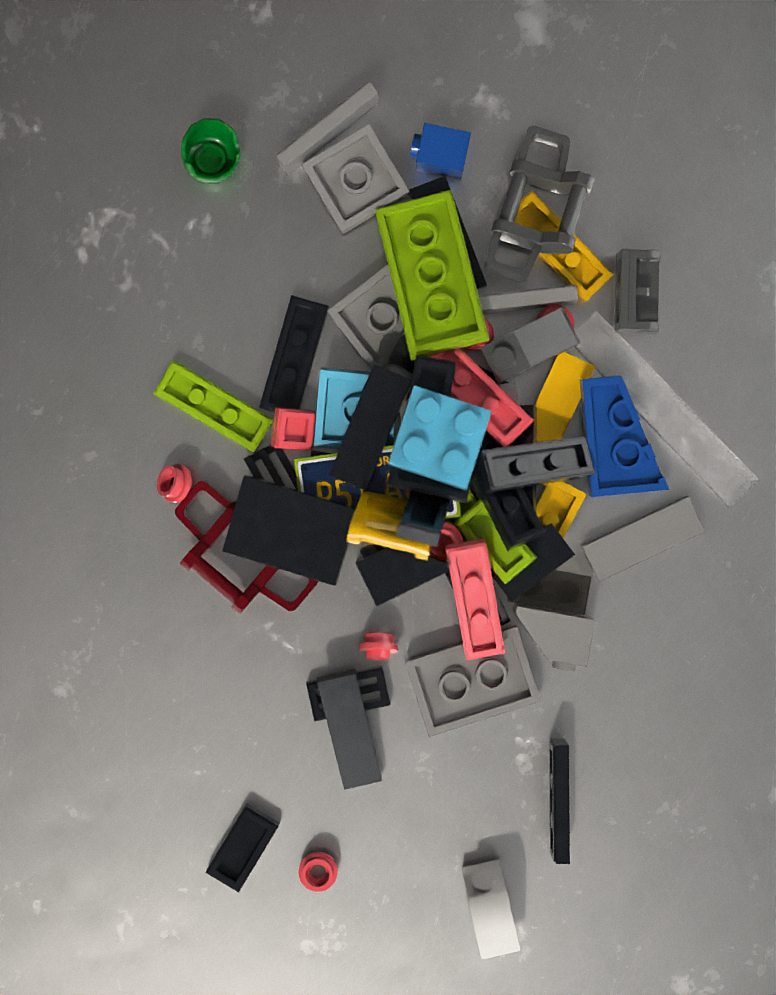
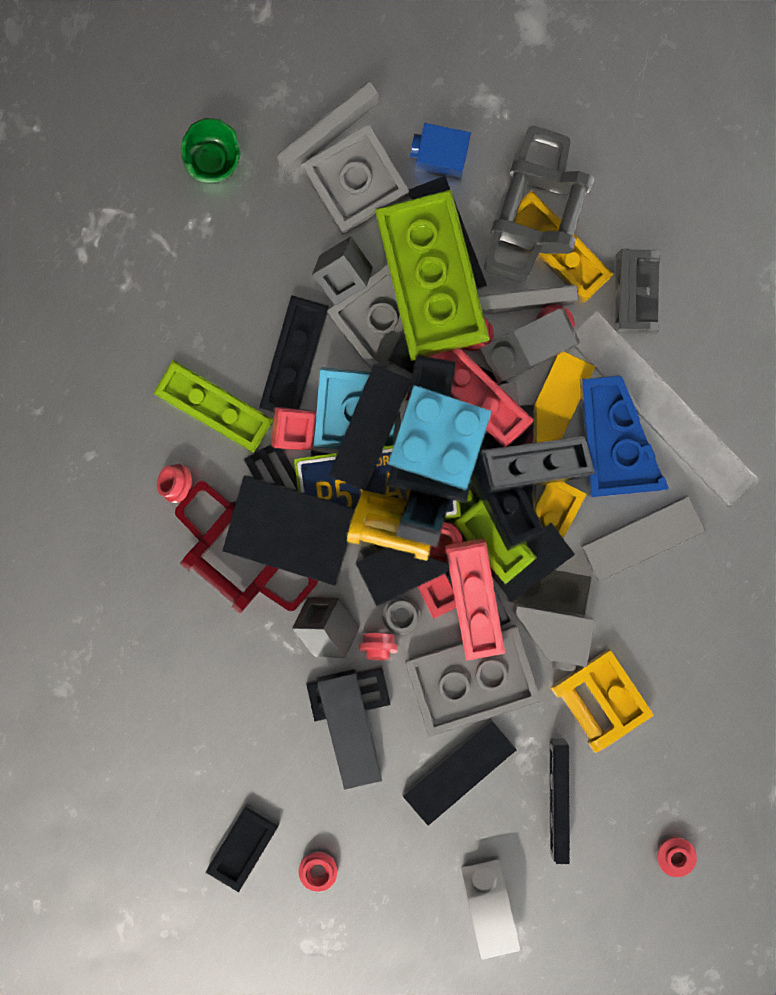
(326, 627): none -> dark grey panel
(342, 271): none -> dark grey panel
(410, 624): none -> light grey plate
(438, 596): none -> coral tile
(459, 772): none -> black tile
(612, 692): none -> yellow plate
(674, 845): none -> coral plate

